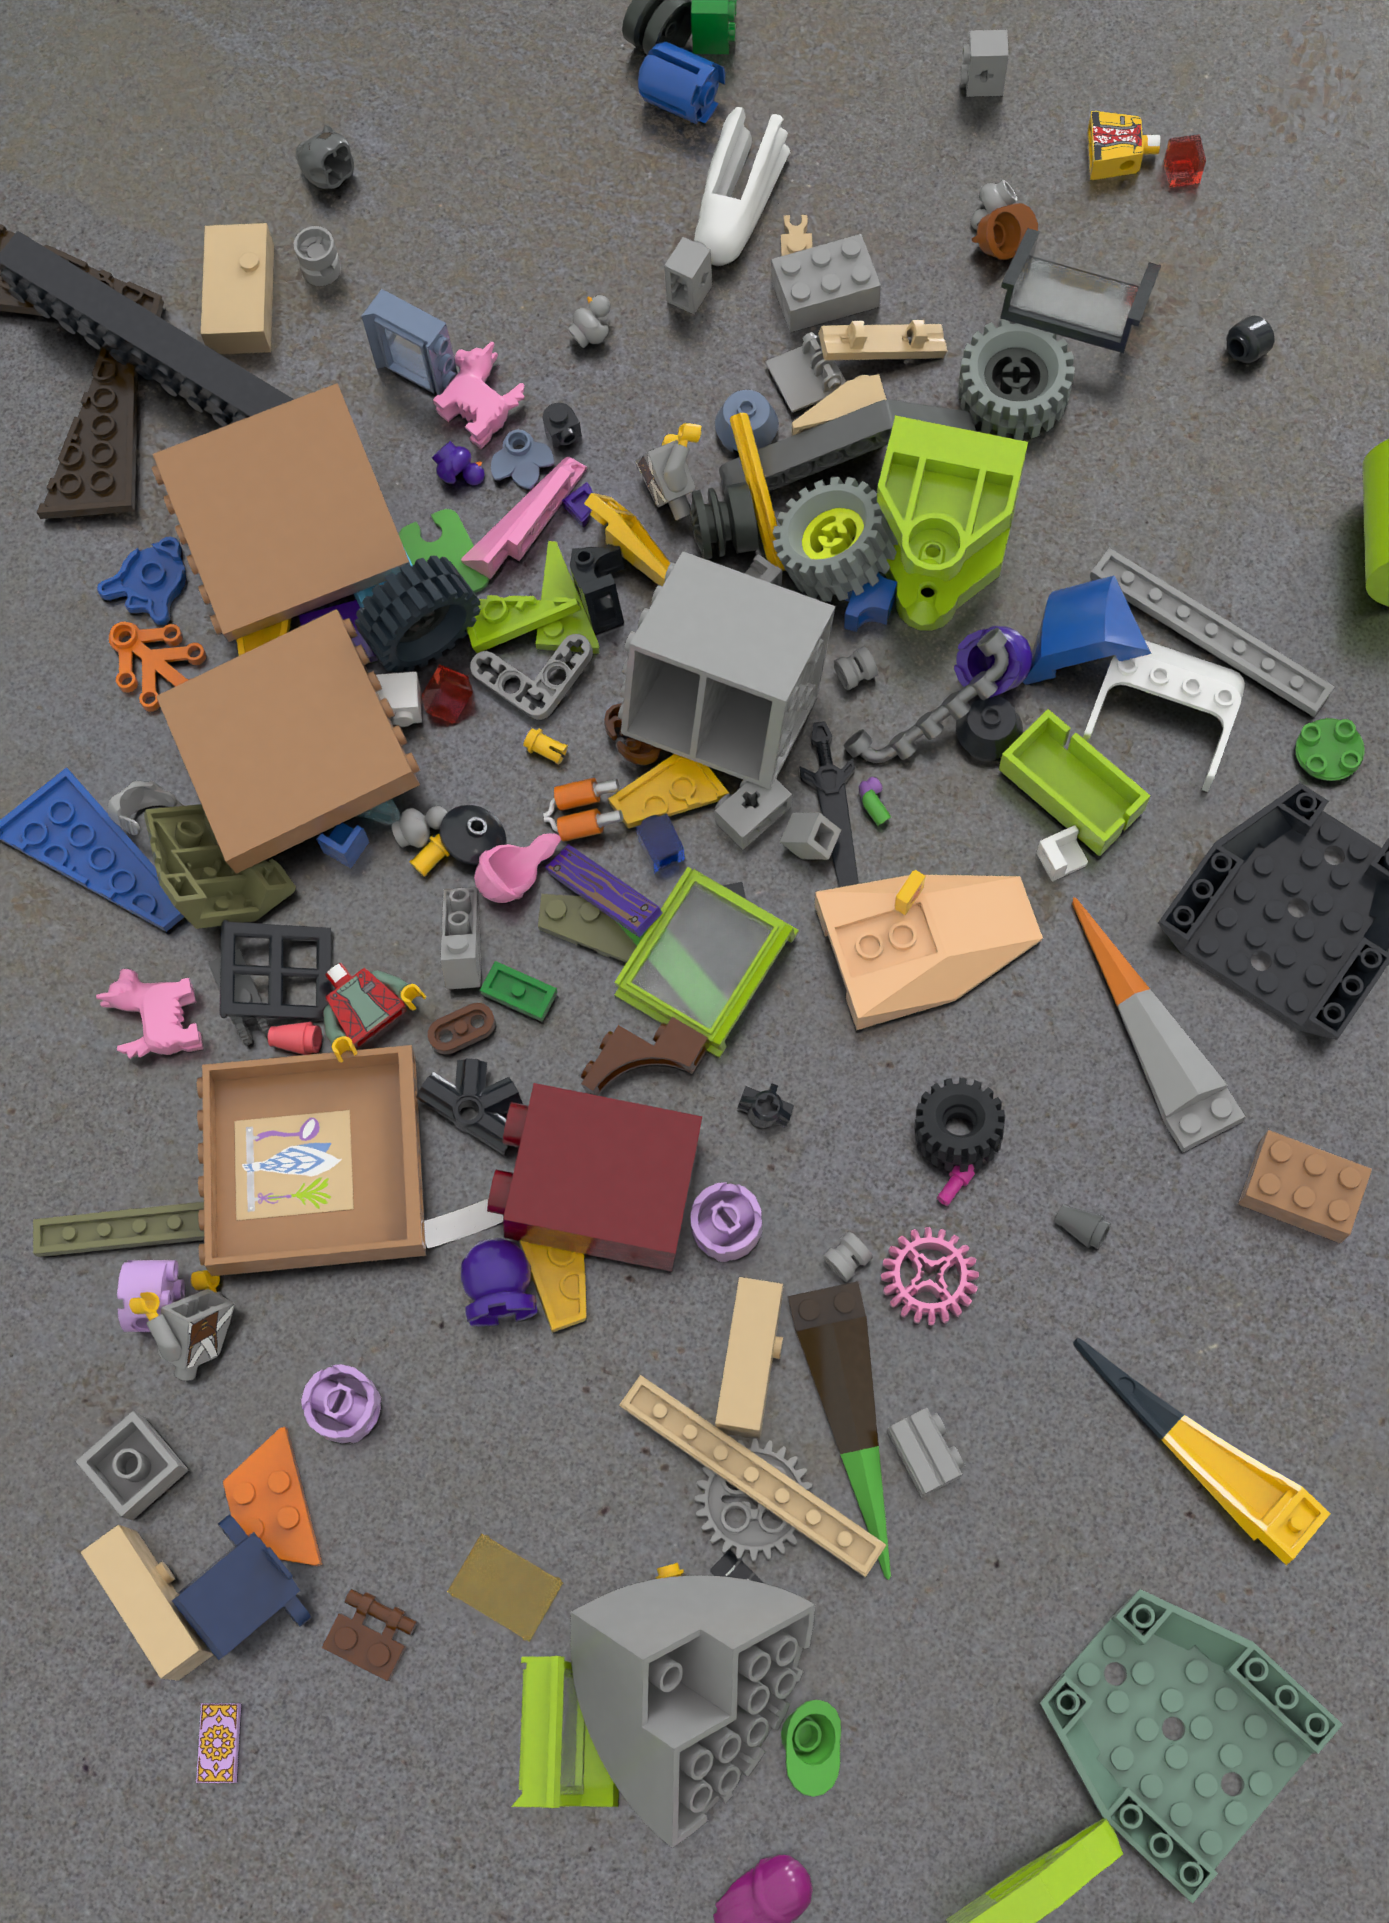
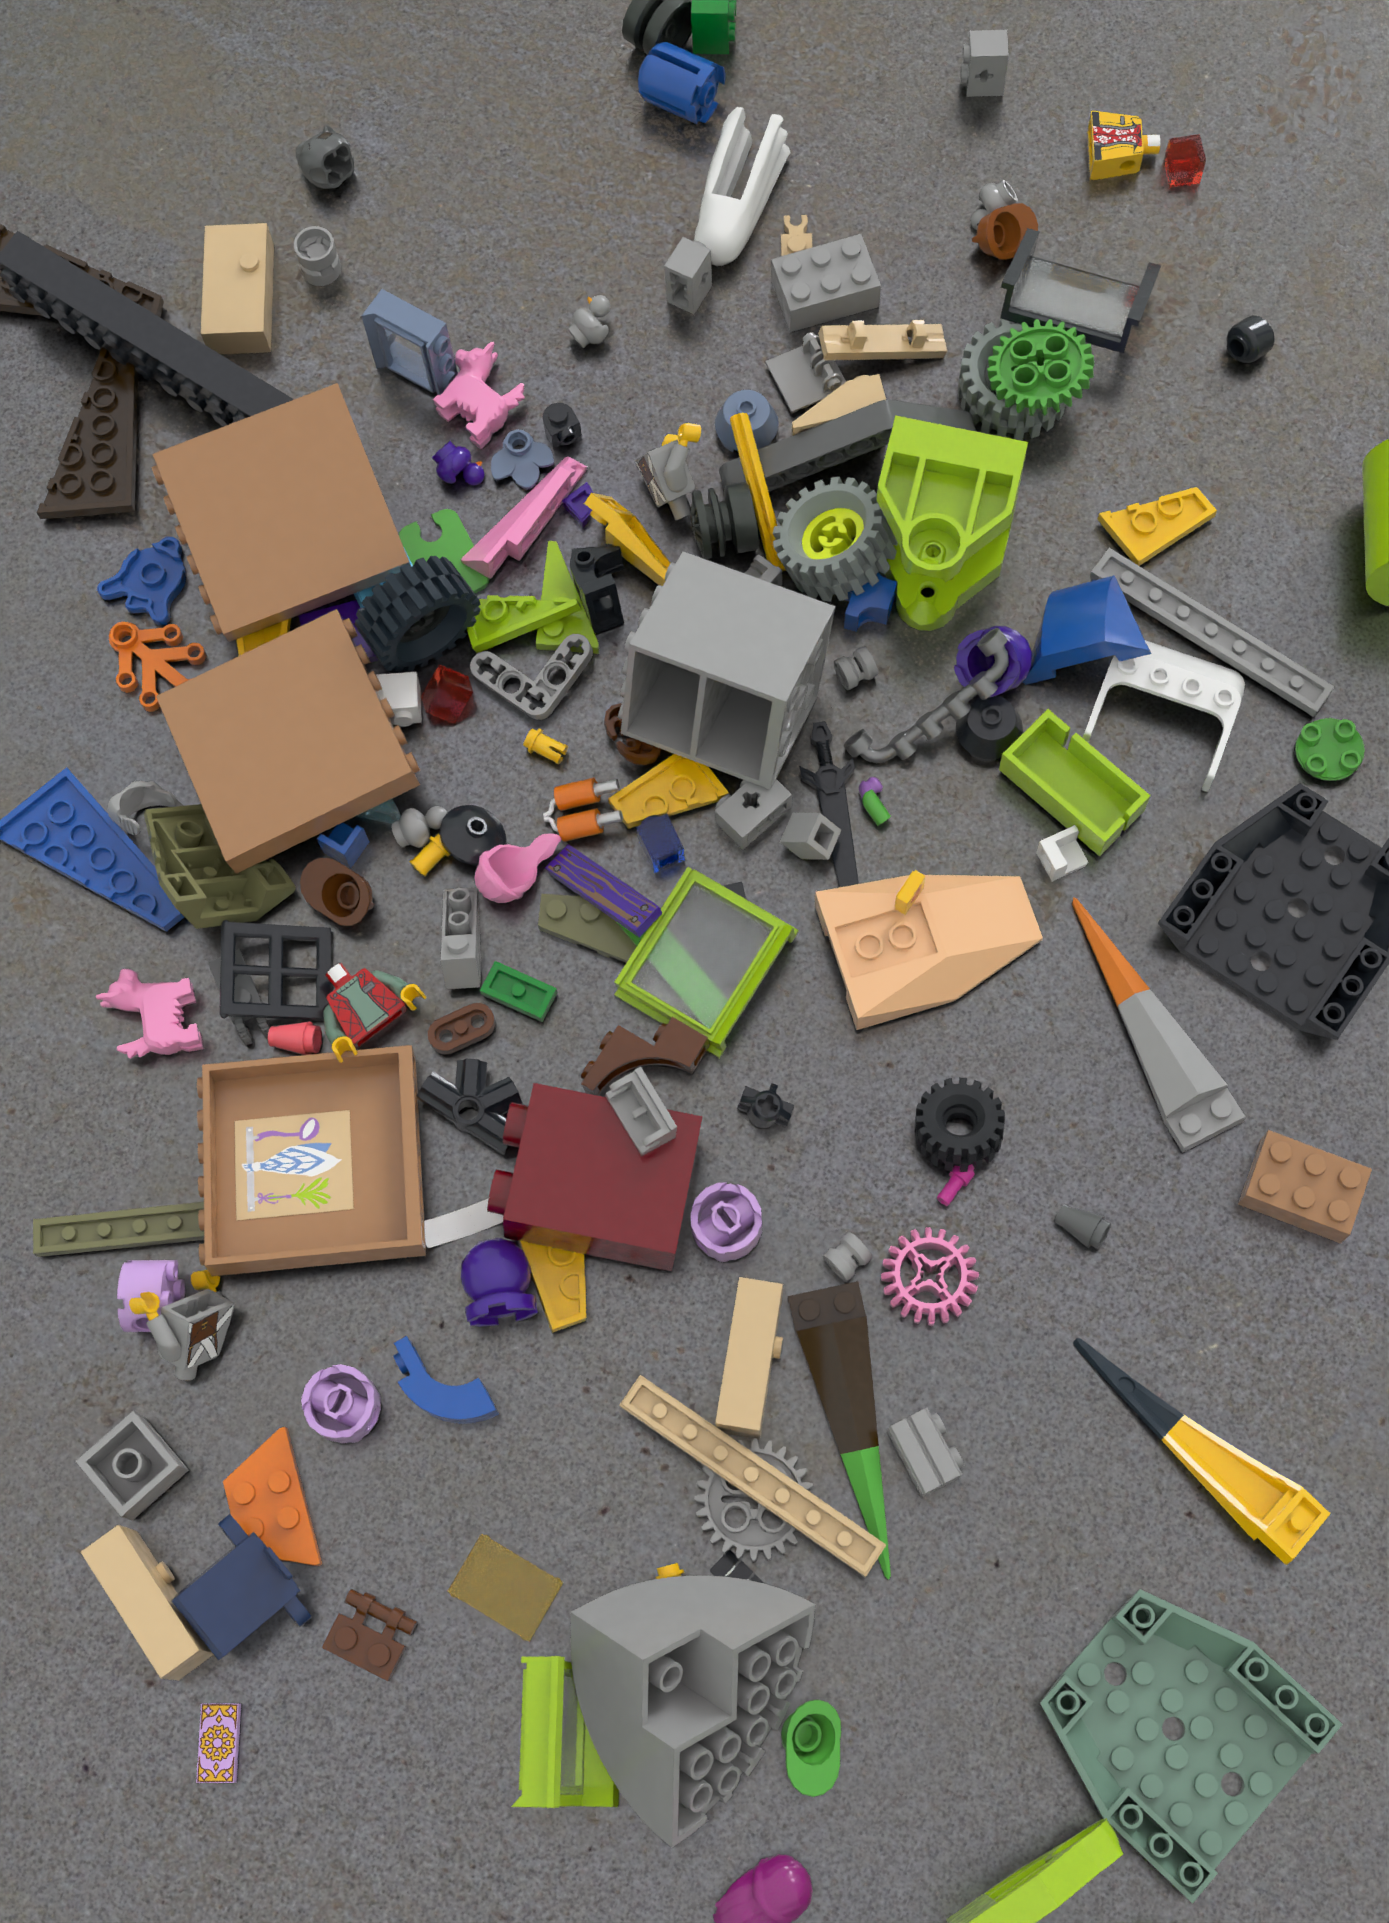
(336, 891): none -> reddish brown piece
(448, 1403): none -> blue arch
(641, 1111): none -> light grey hinge
(1041, 367): none -> bright green gear
(1154, 526): none -> yellow wing

